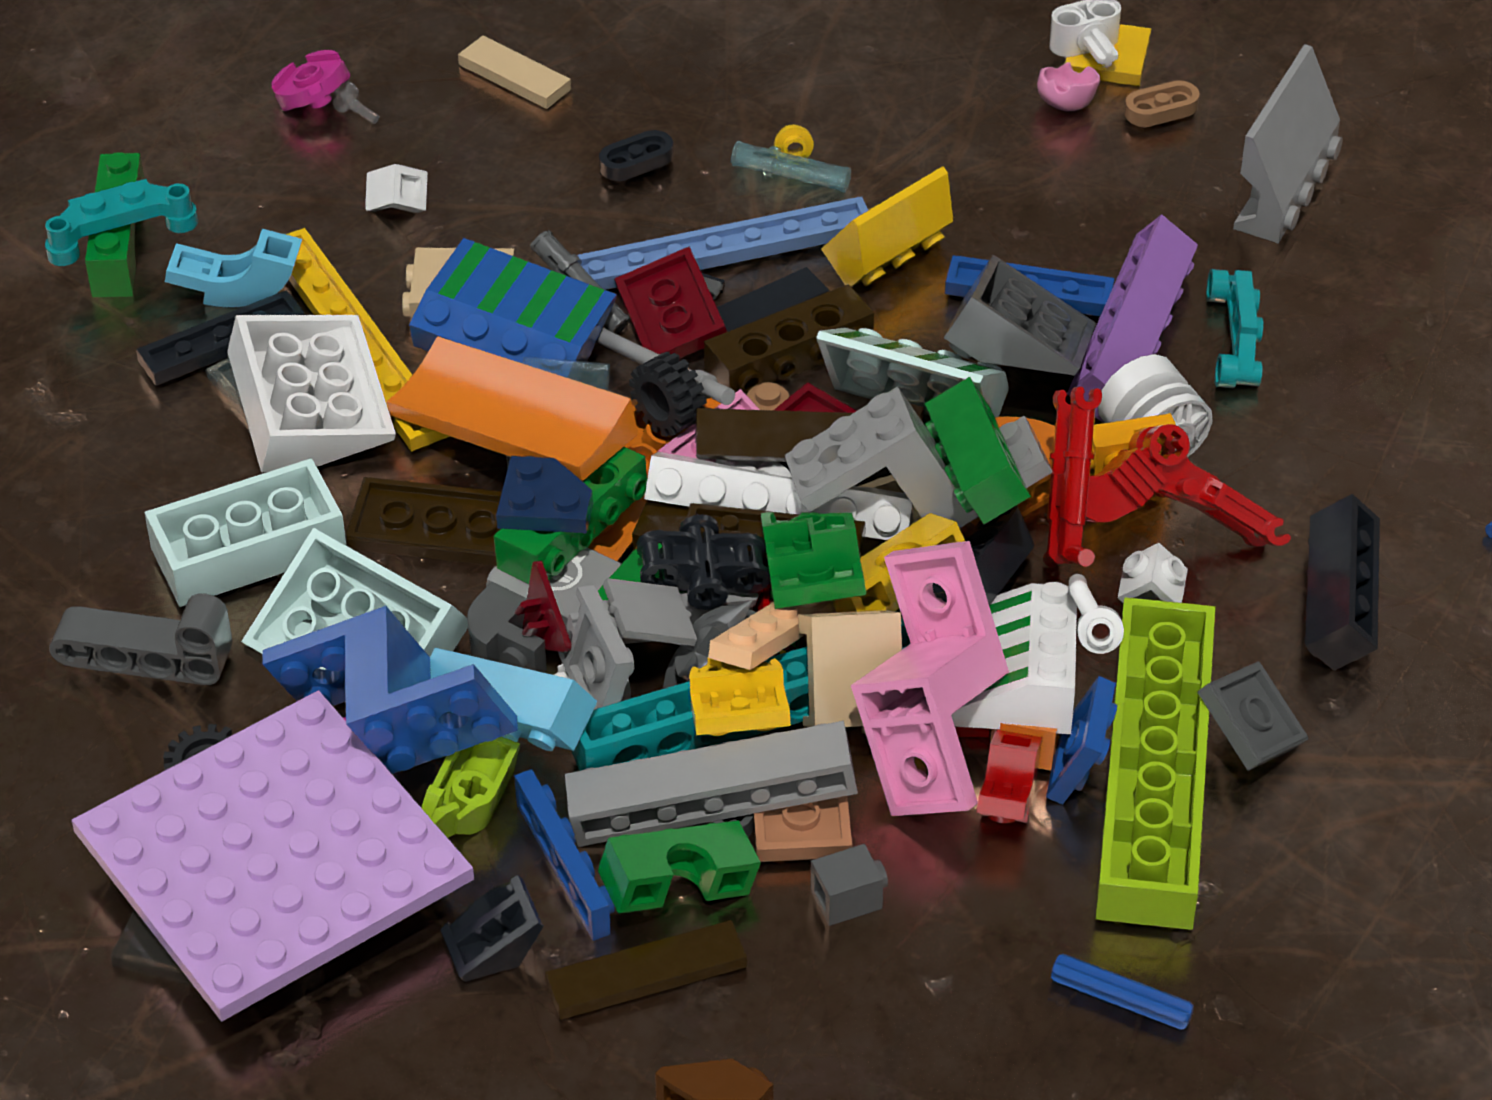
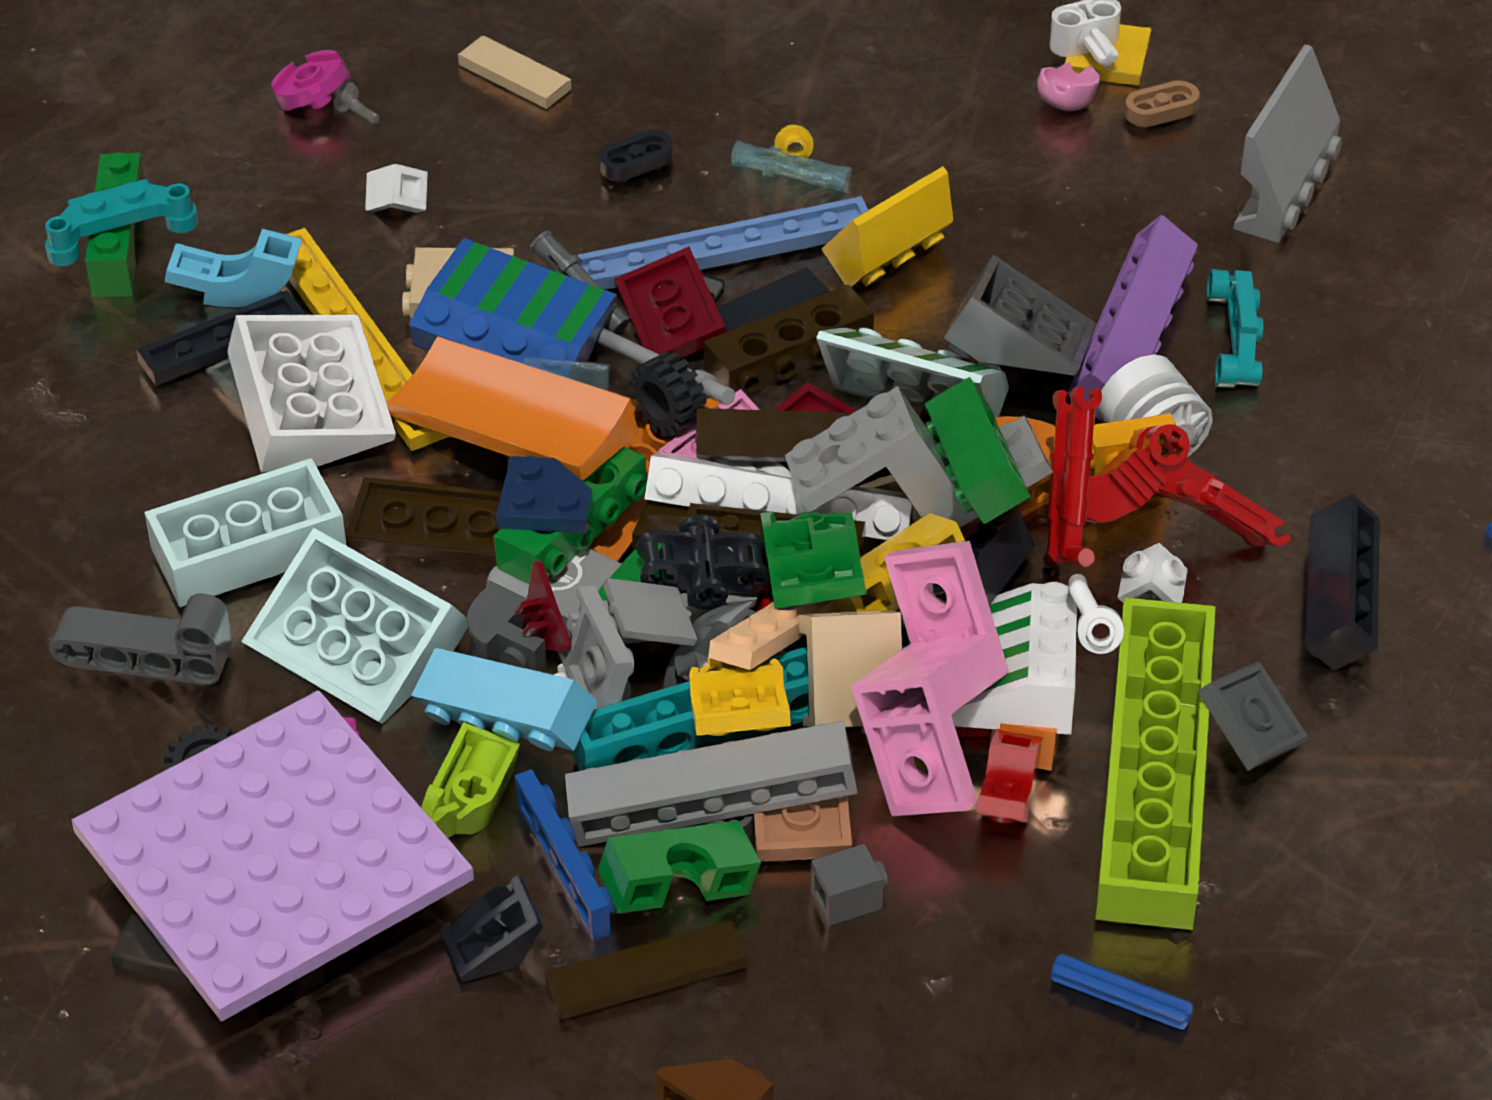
(391, 690): blue bracket -> none
(767, 395): medium nougat plate -> none
(1079, 290): blue plate -> none
(1086, 742): blue plate -> none

